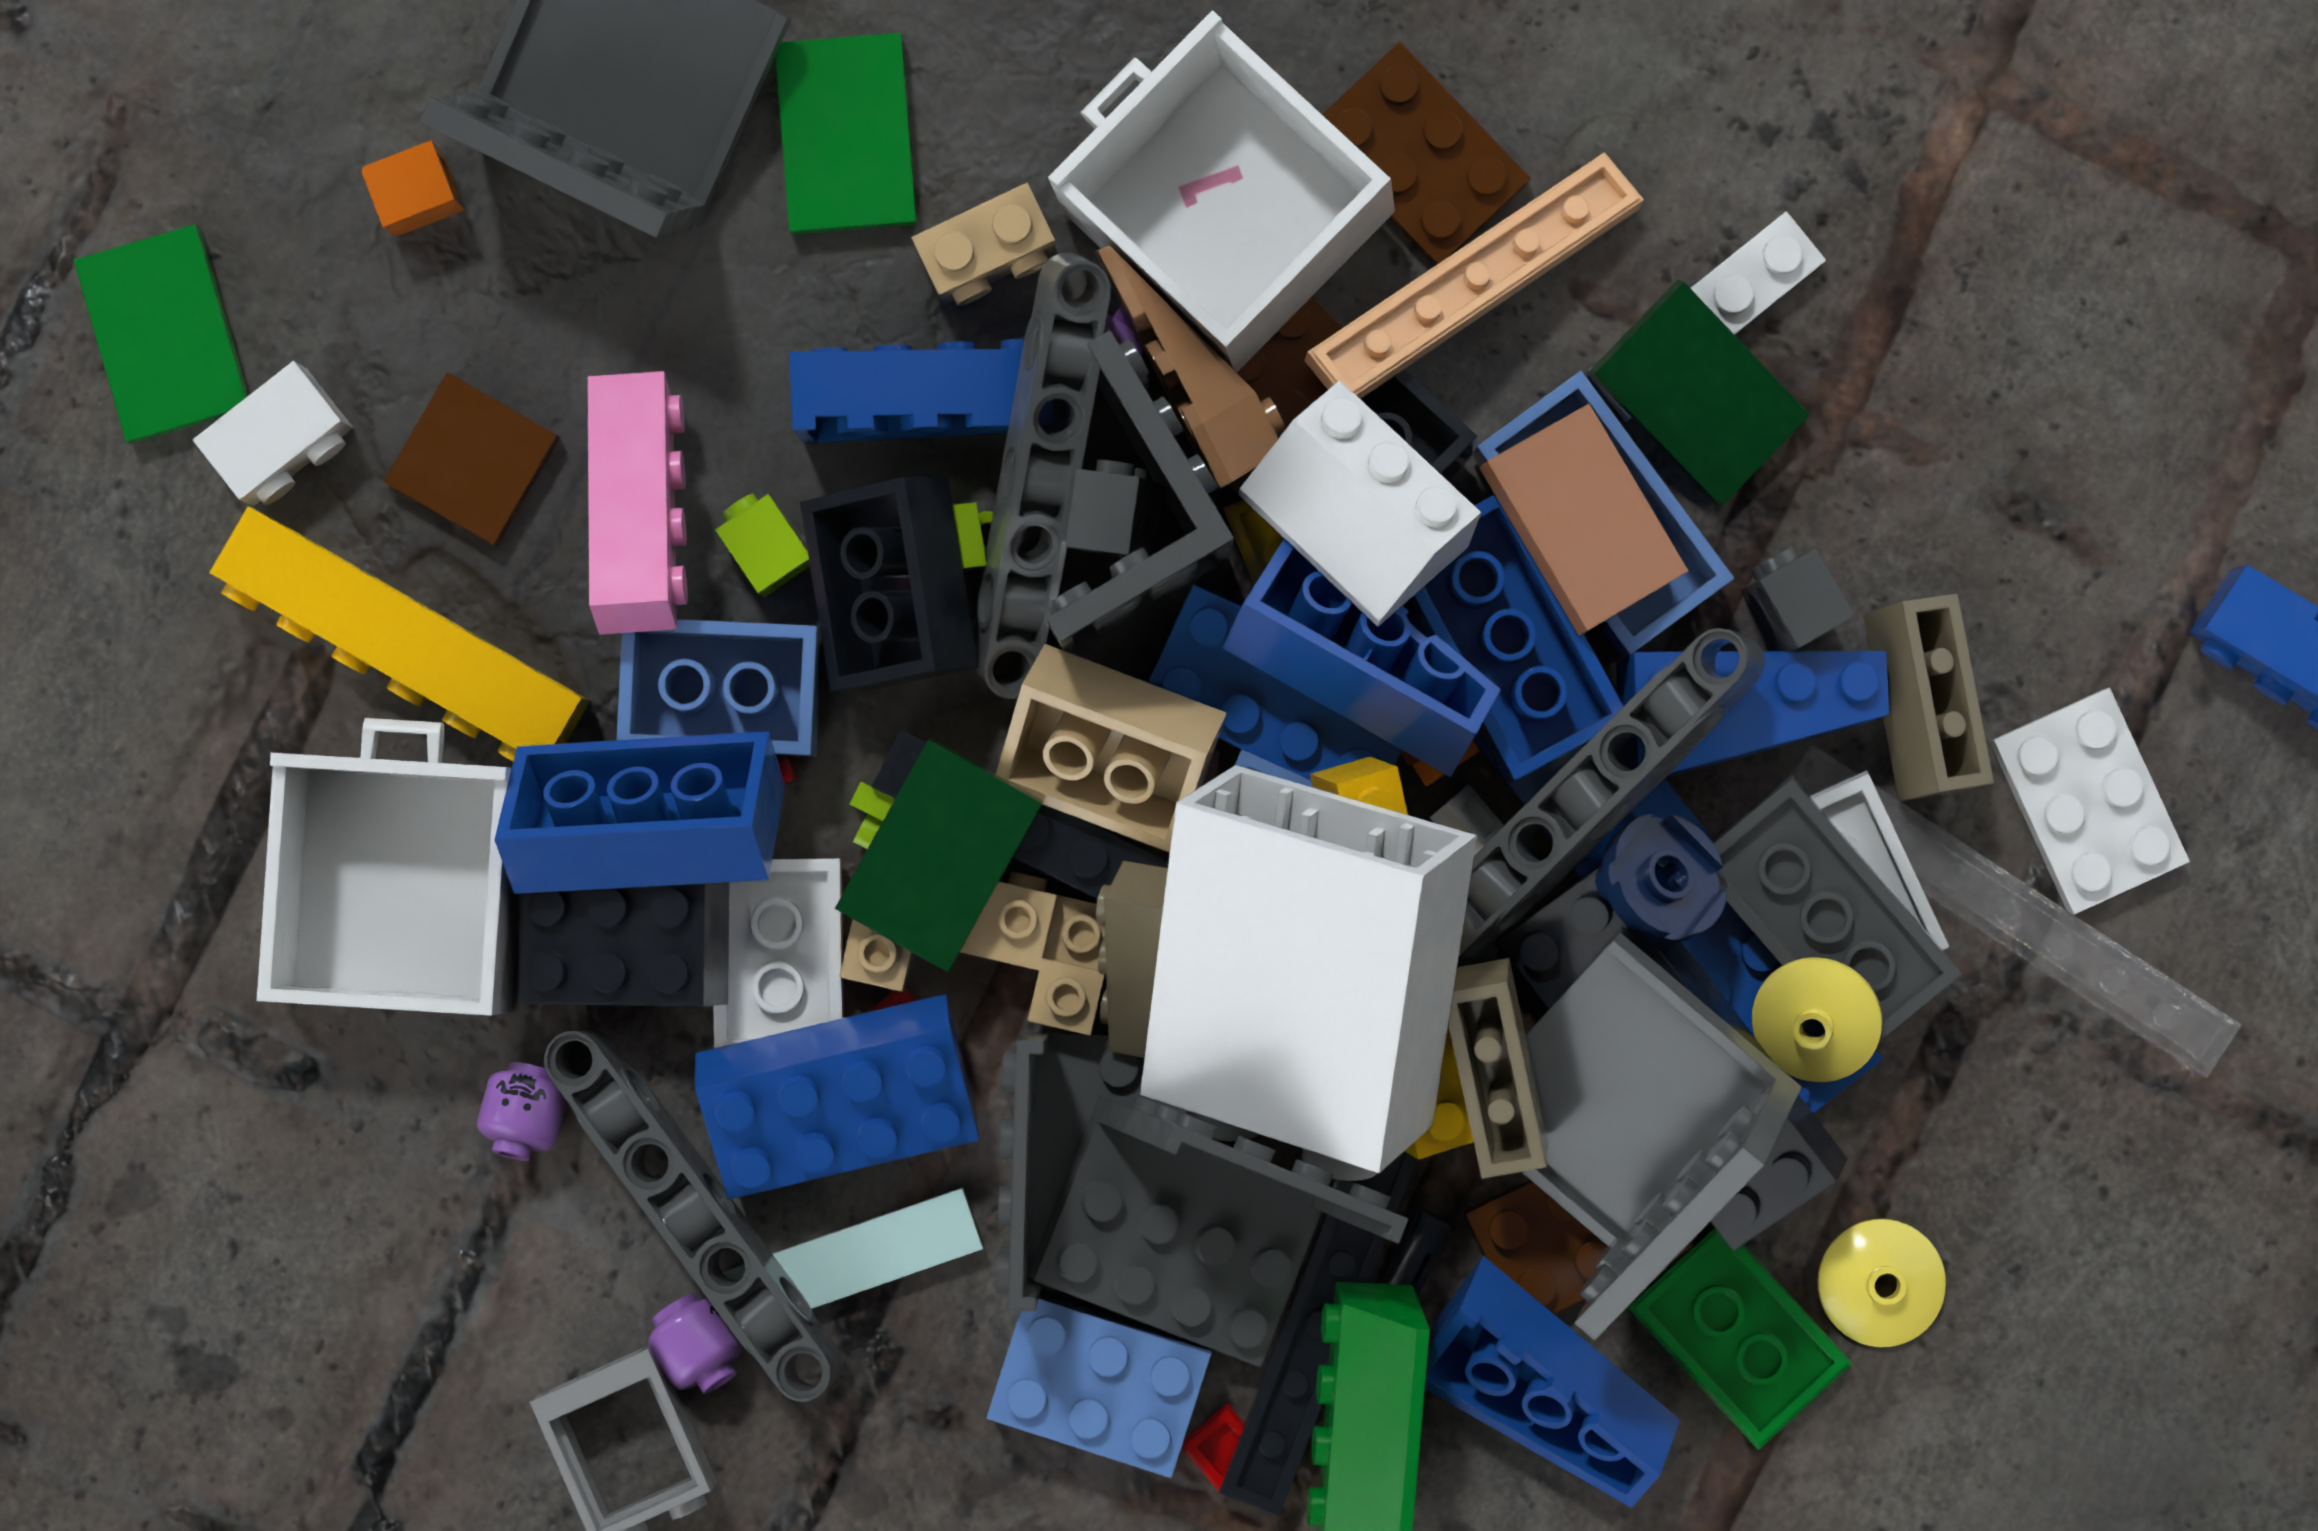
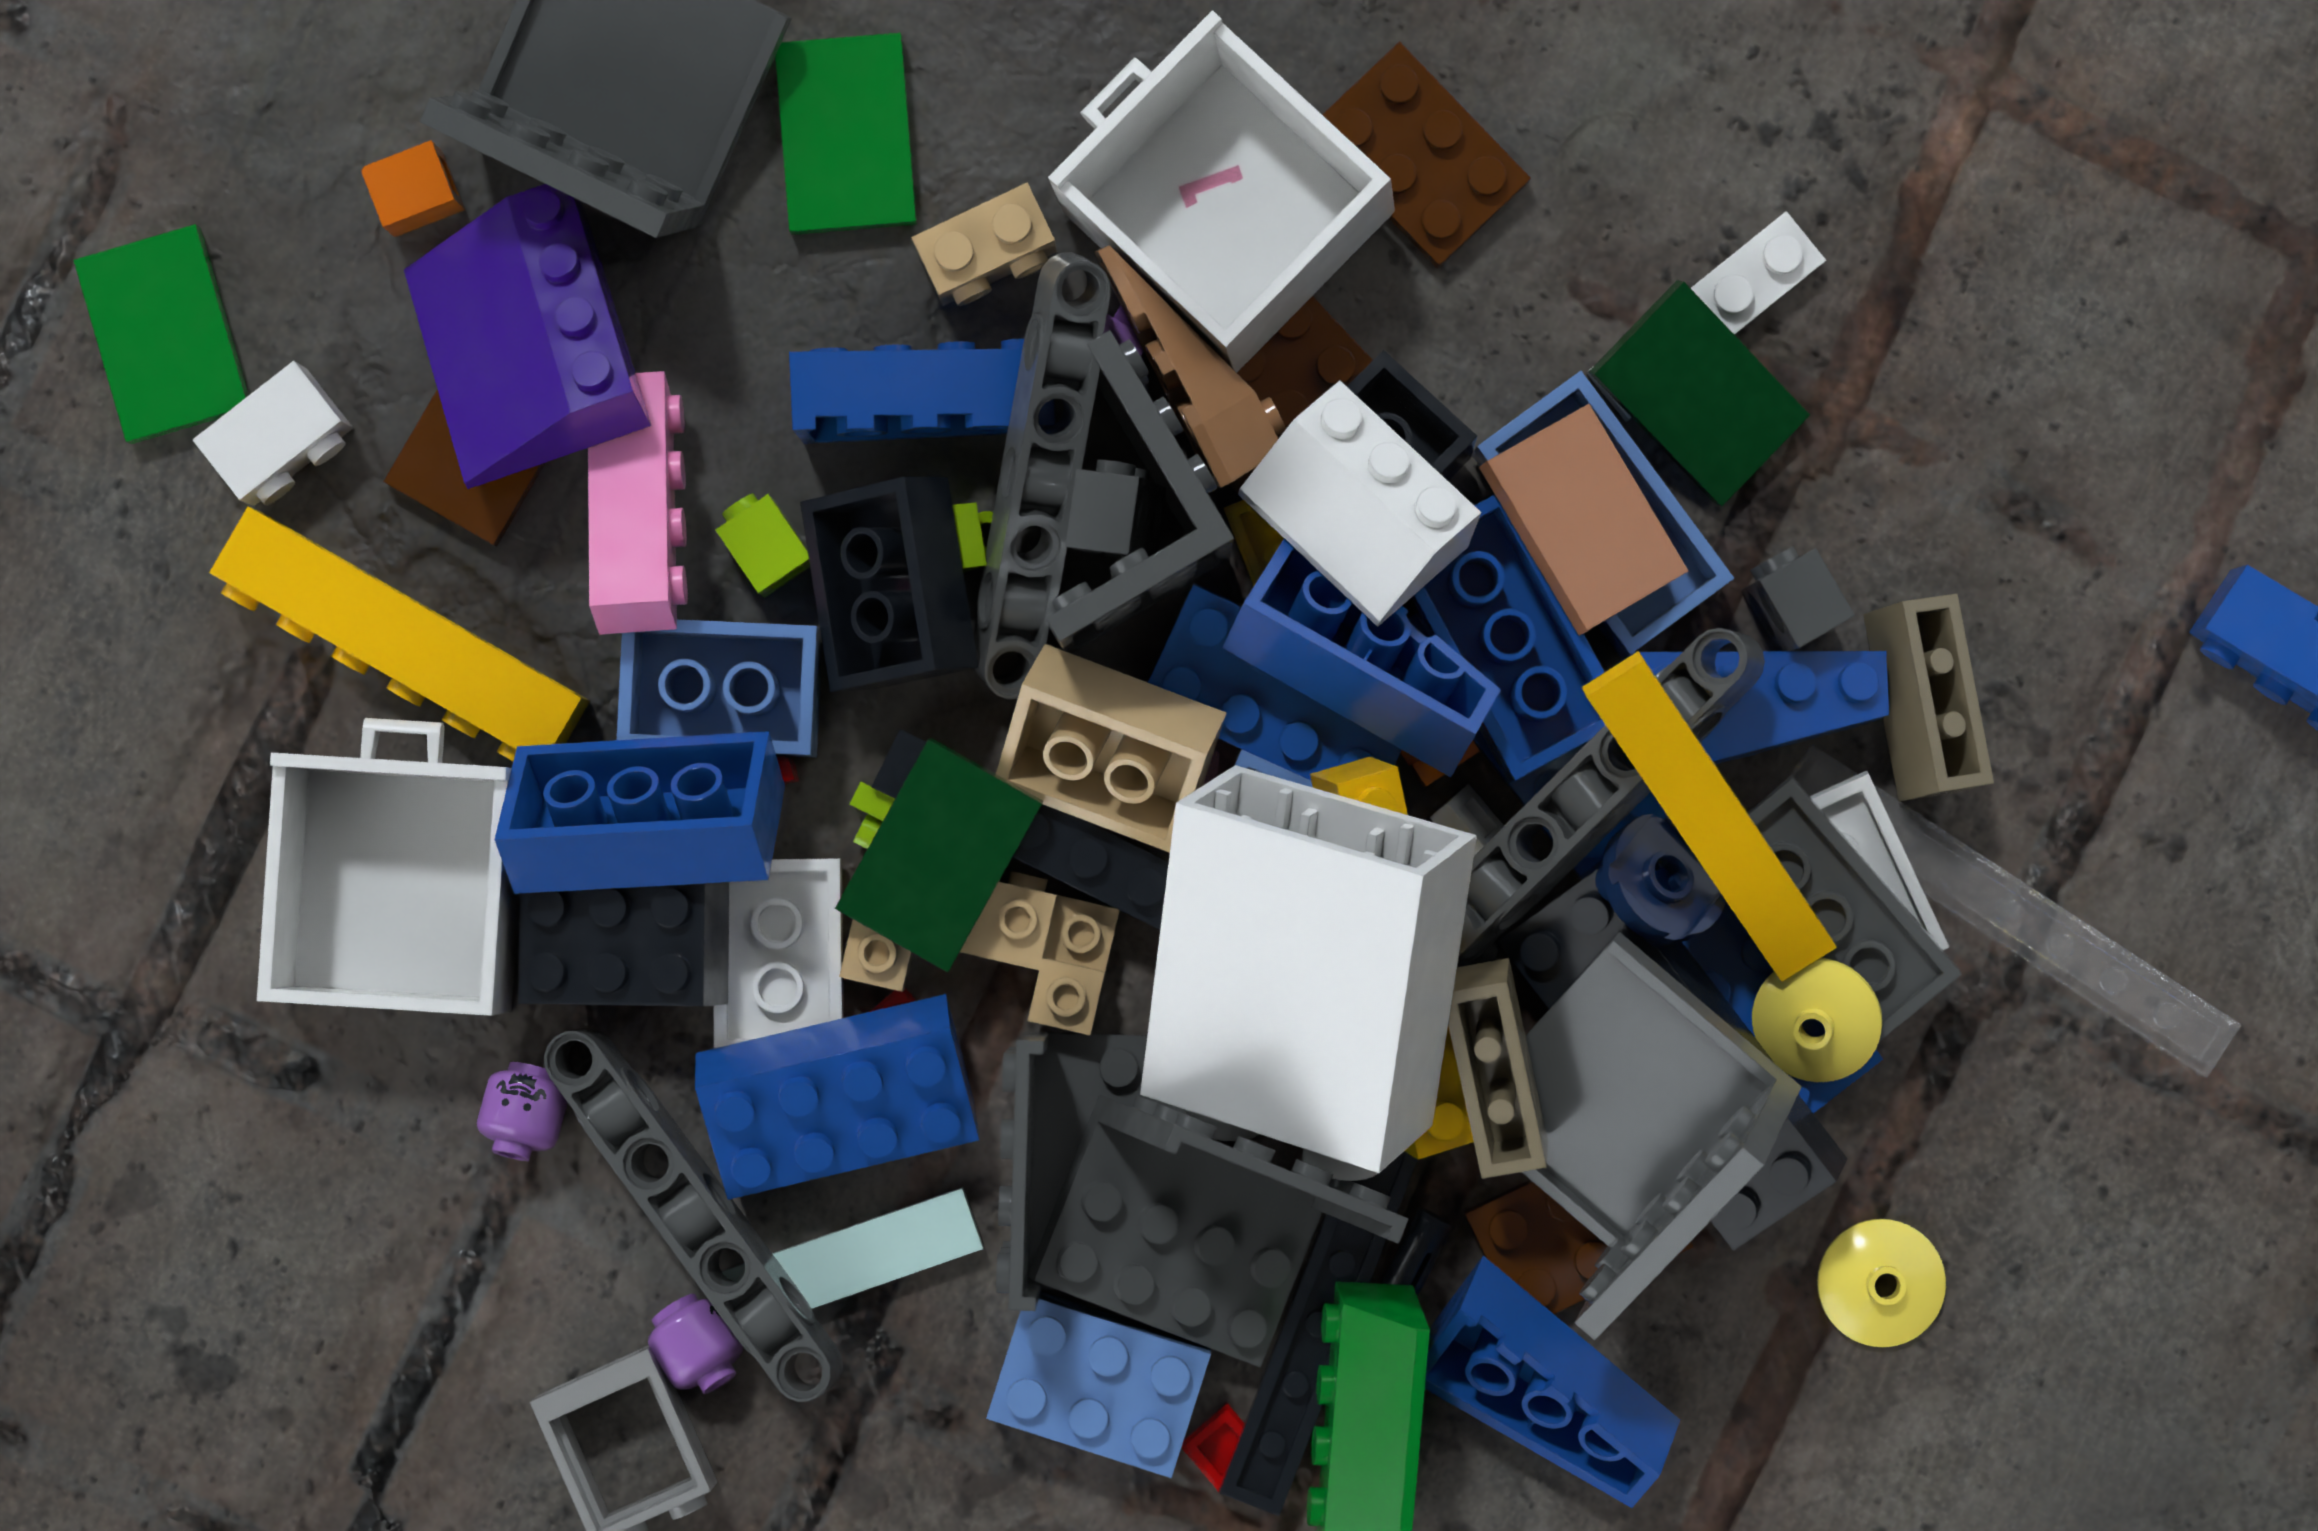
(524, 337): none -> dark purple slope
(1128, 954): dark tan brick -> none
(1476, 278): light nougat tile -> none
(1708, 816): none -> yellow tile
(1739, 1336): green tile -> none
(2089, 801): white plate -> none

